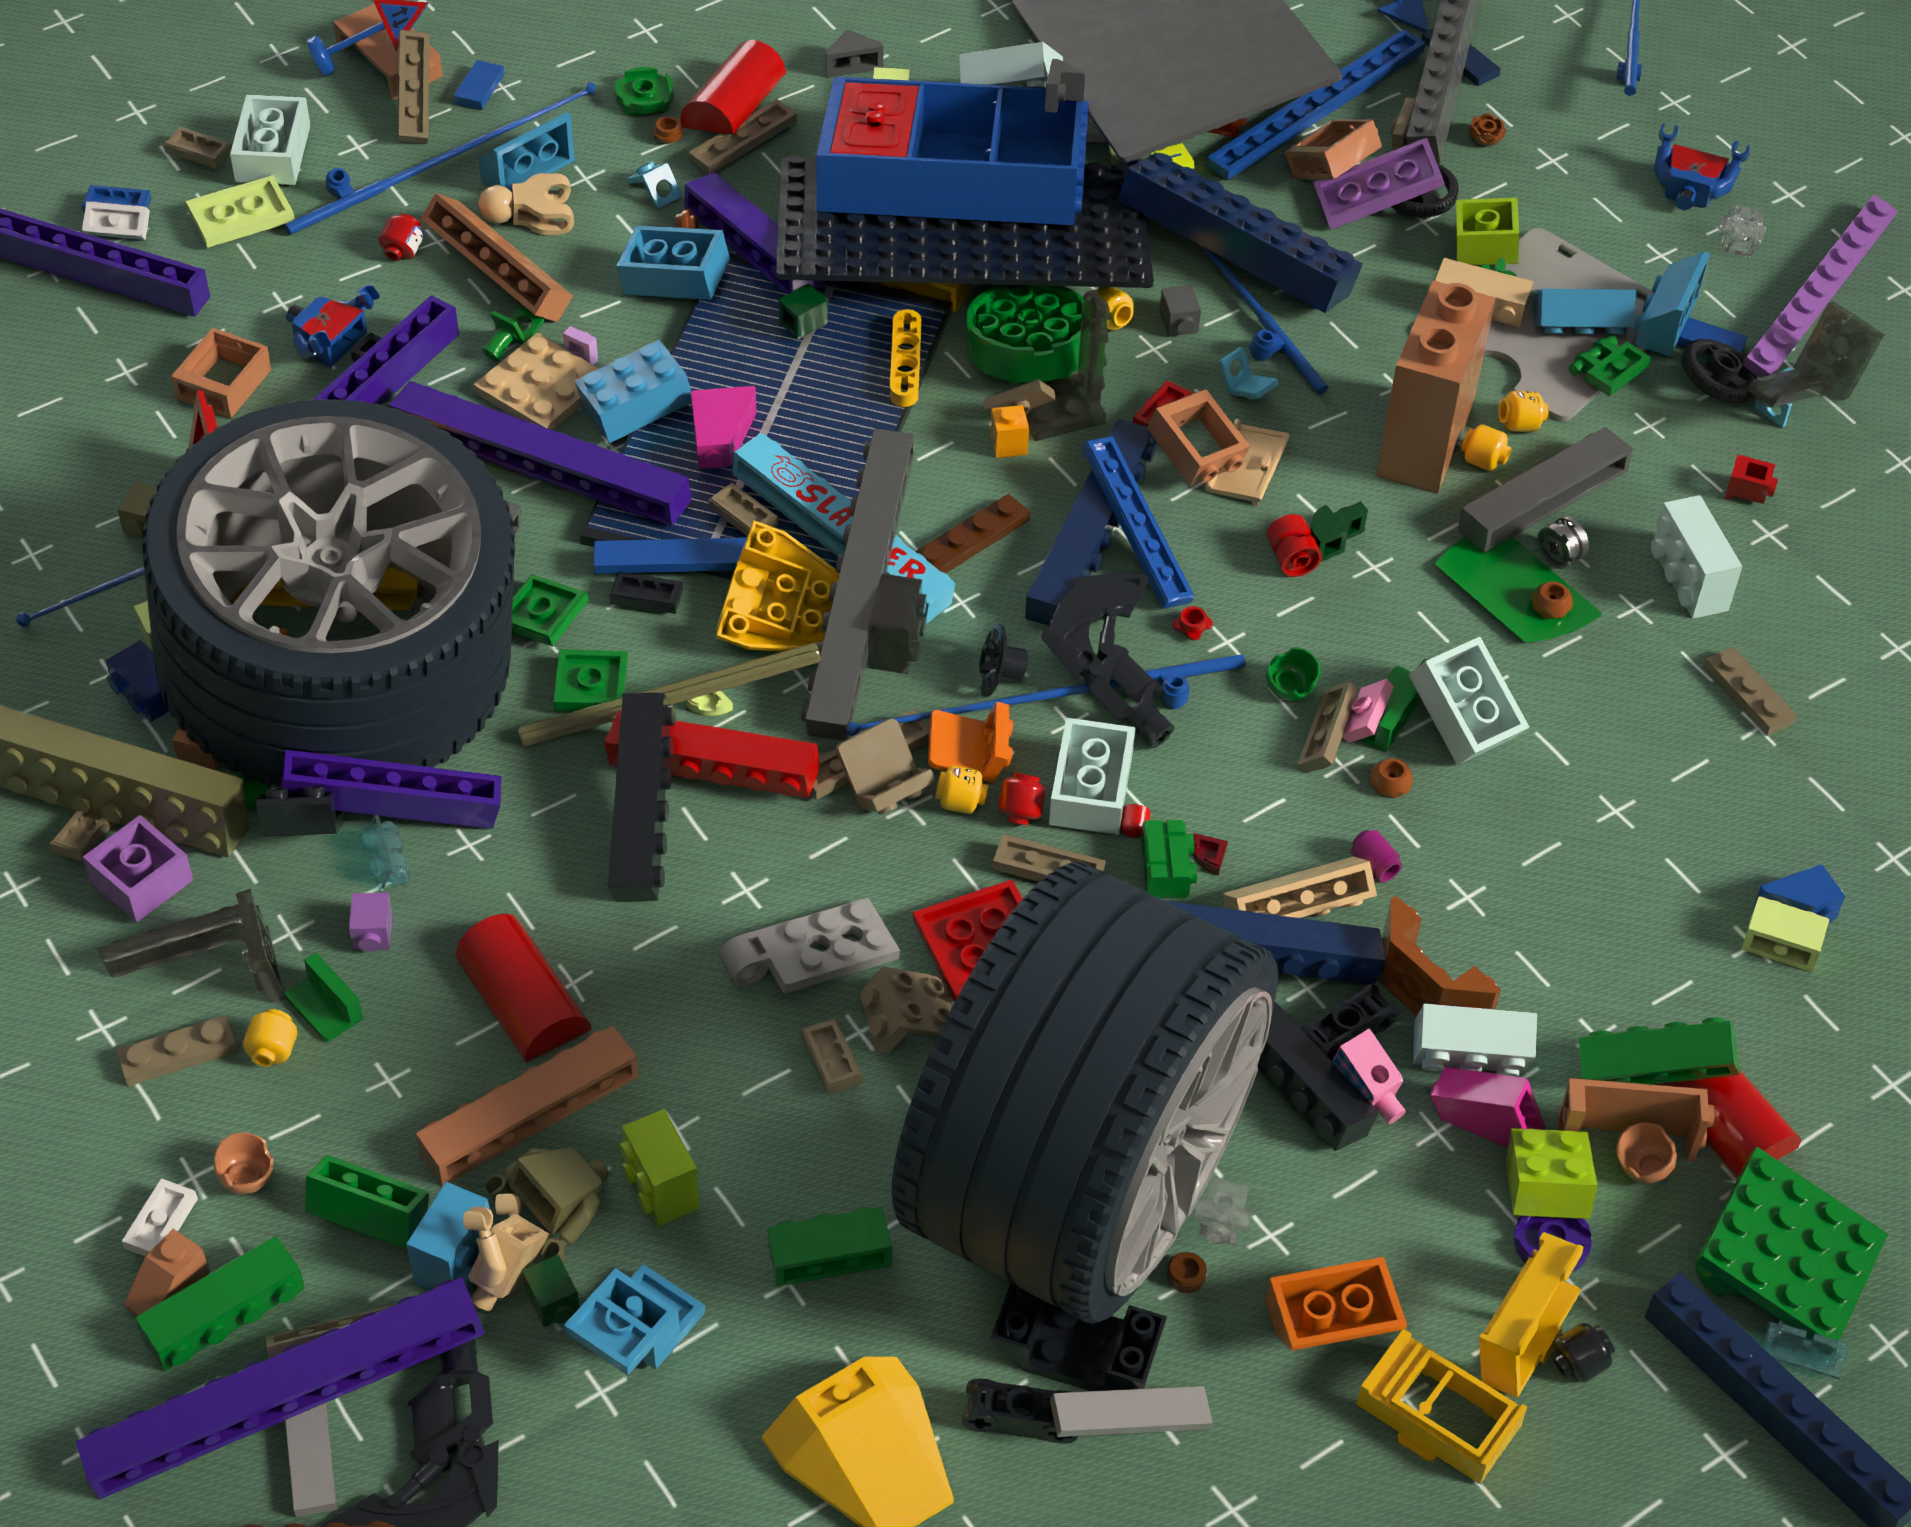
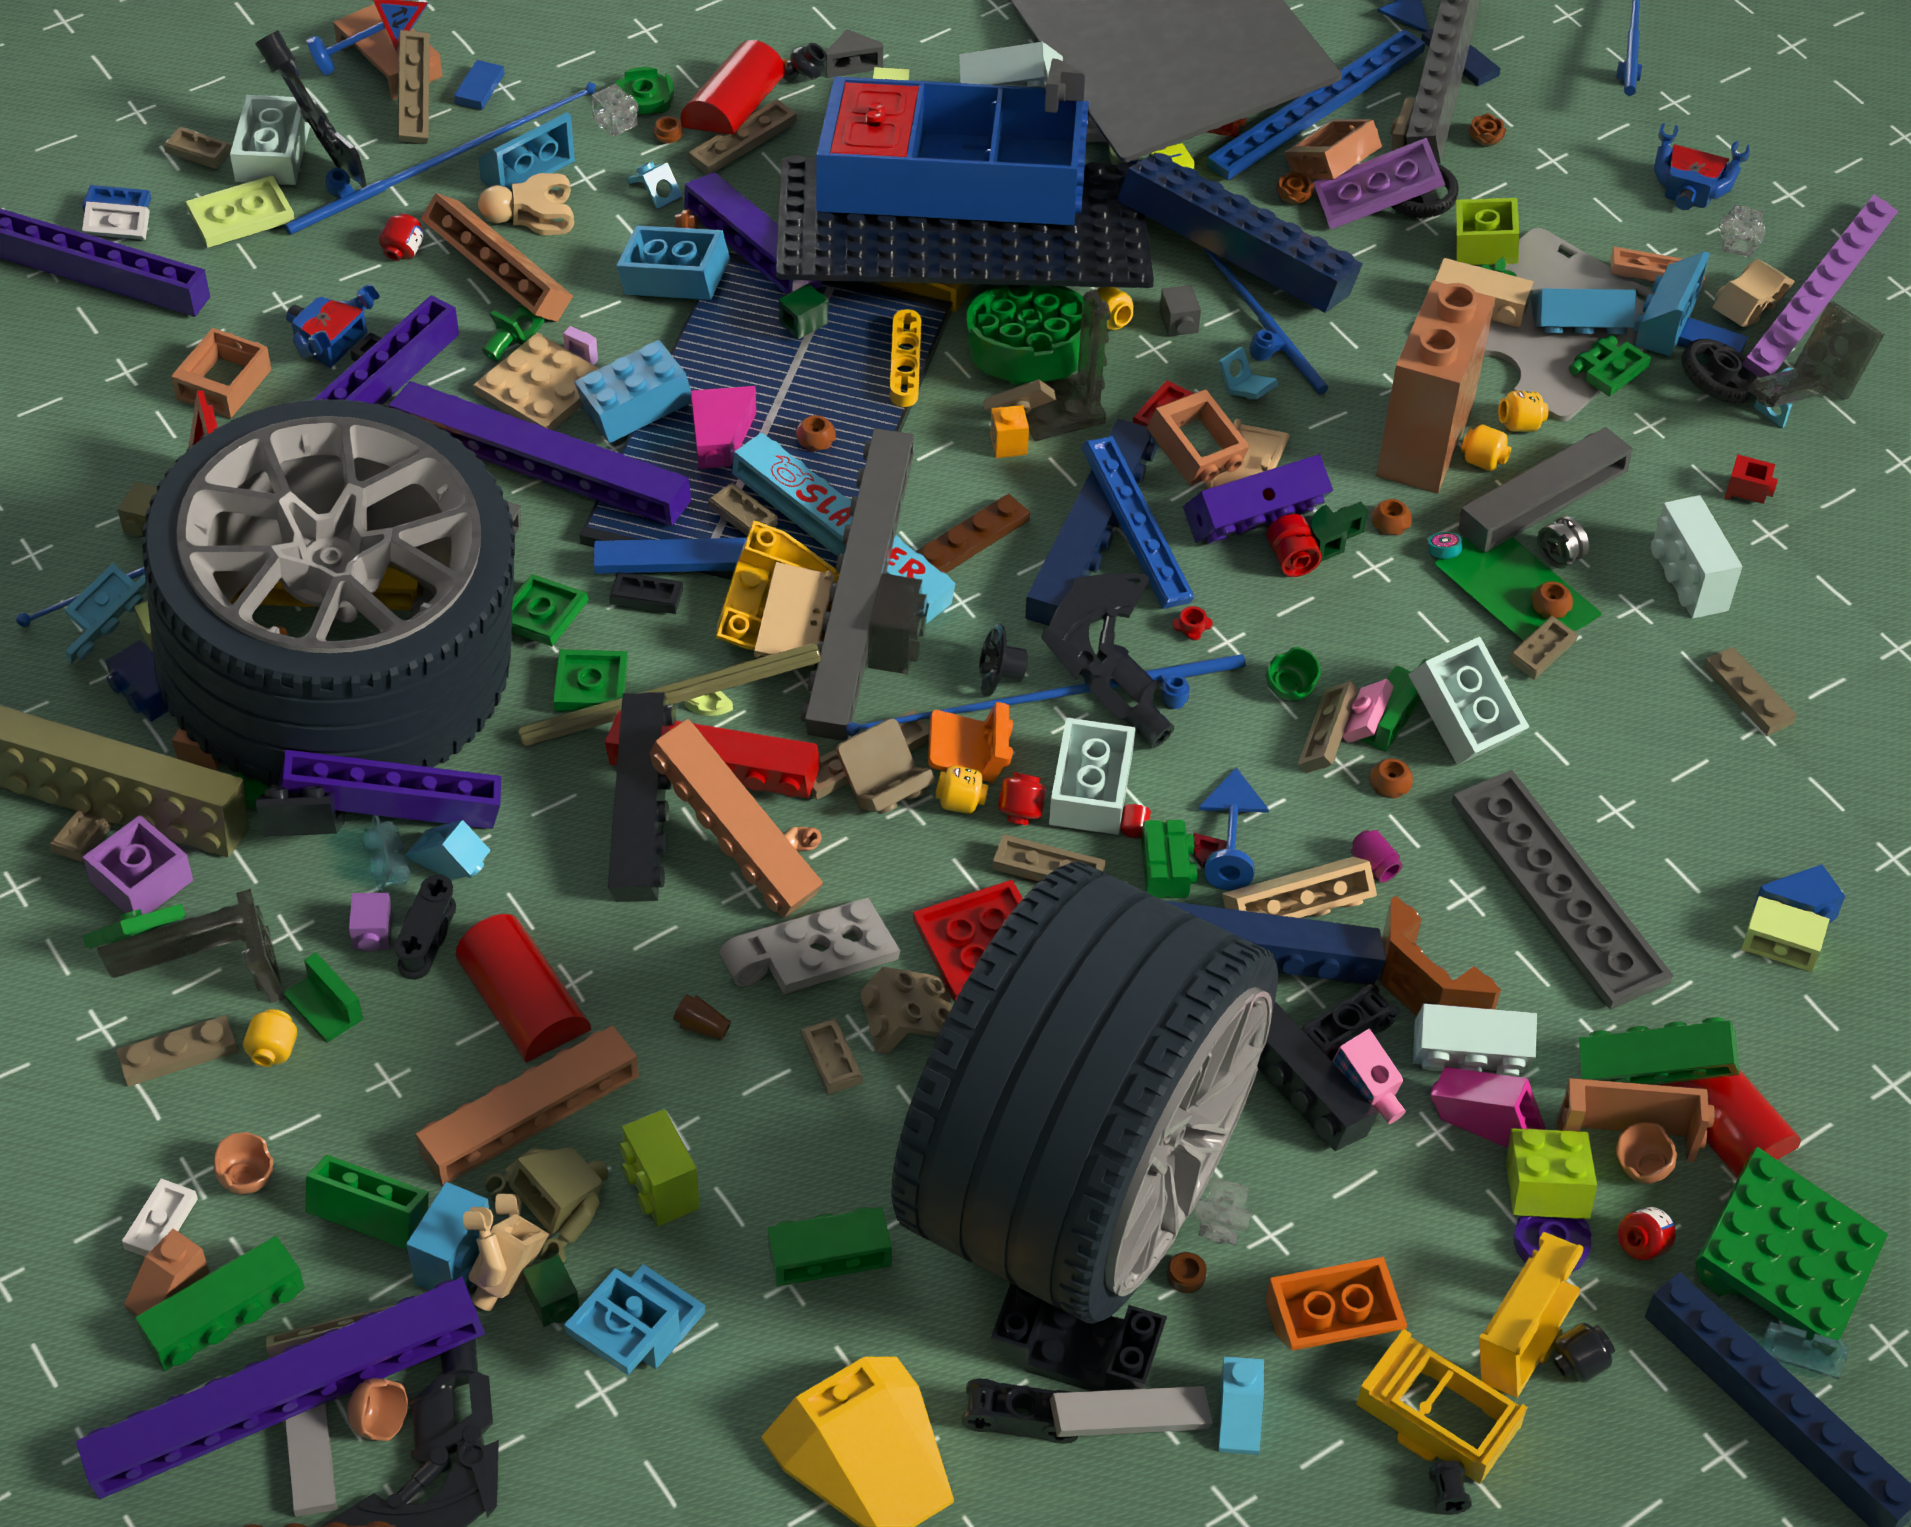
(100, 607): none -> medium azure bracket
(133, 924): none -> green plate
(338, 148): none -> black piece
(377, 1409): none -> nougat hair
(425, 927): none -> black piece
(450, 850): none -> medium azure slope
(614, 110): none -> clear brick
(701, 1018): none -> reddish brown cone
(735, 819): none -> nougat brick
(790, 609): none -> tan door
(804, 838): none -> nougat arm
(805, 60): none -> black animal
(815, 433): none -> dark orange plate
(1230, 867): none -> blue piece
(1241, 1405): none -> medium azure slope
(1258, 500): none -> dark purple brick
(1294, 188): none -> dark orange plate
(1391, 517): none -> dark orange plate
(1445, 545): none -> teal tile
(1450, 1487): none -> black bush
(1543, 647): none -> dark tan plate
(1562, 890): none -> dark grey plate
(1640, 264): none -> nougat plate
(1646, 1233): none -> red head
(1751, 293): none -> tan brick

